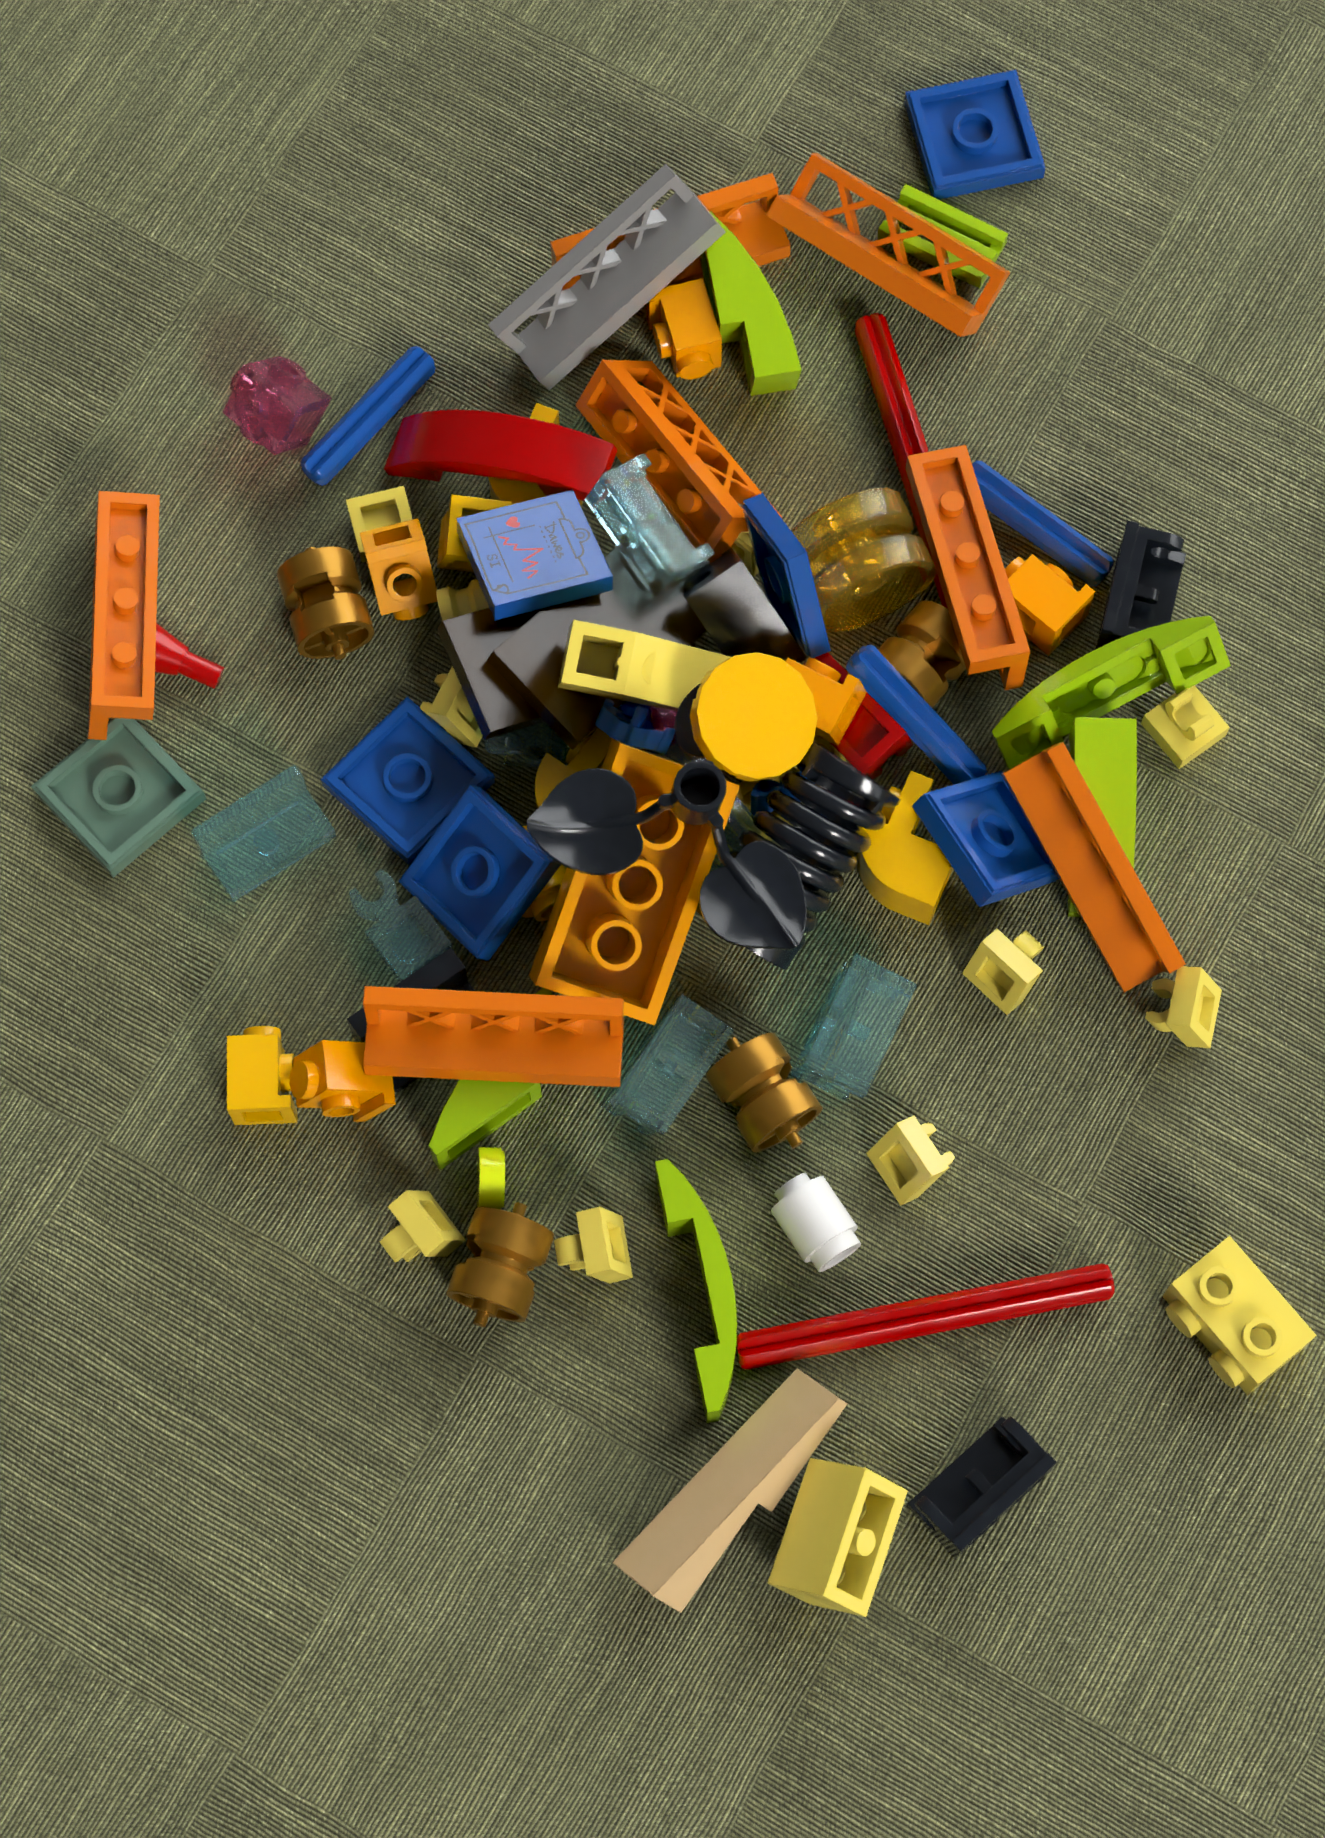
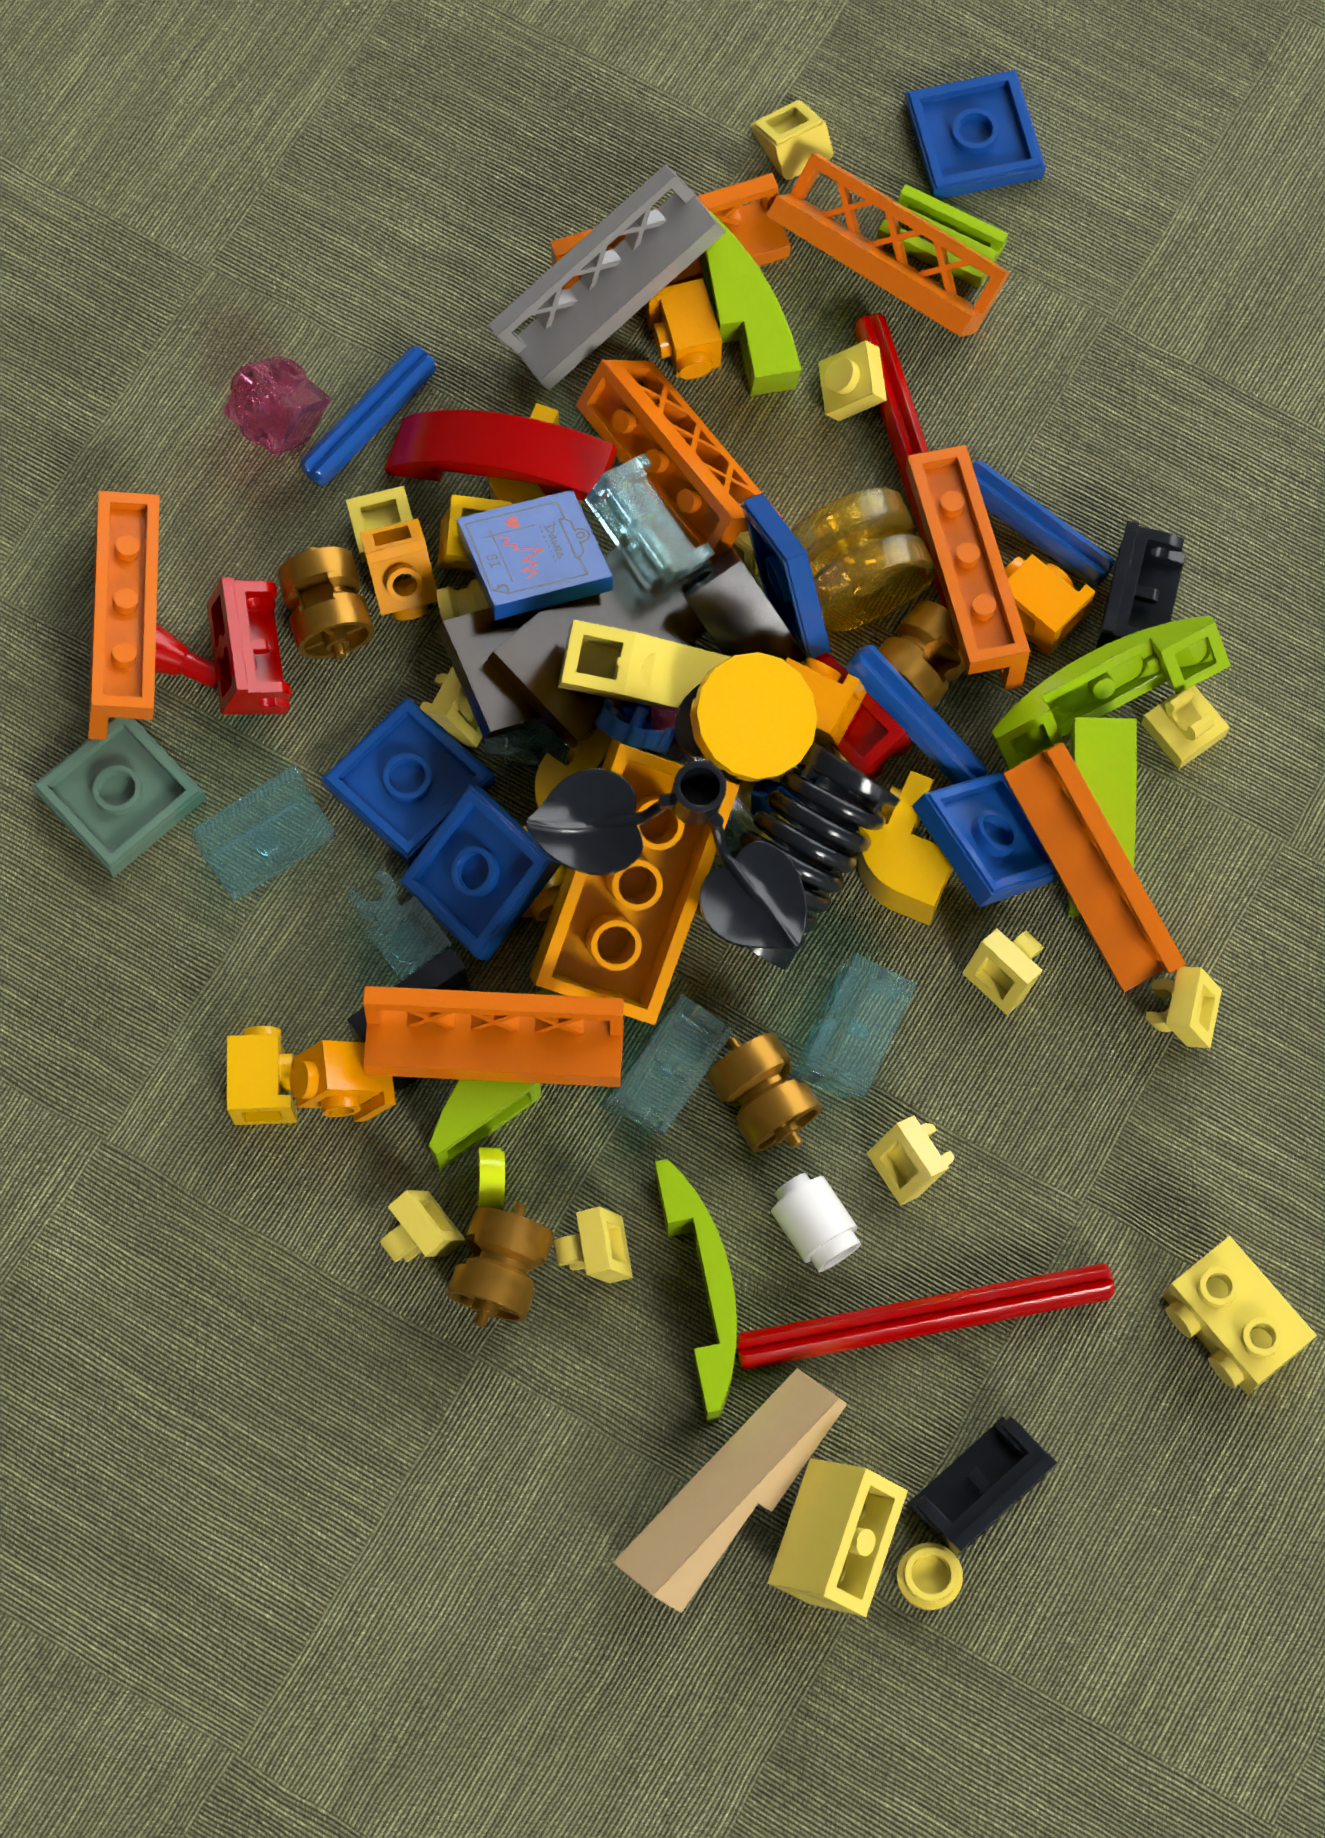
(246, 648): none -> red hinge
(791, 138): none -> light yellow slope
(852, 381): none -> light yellow plate
(929, 1576): none -> light yellow plate

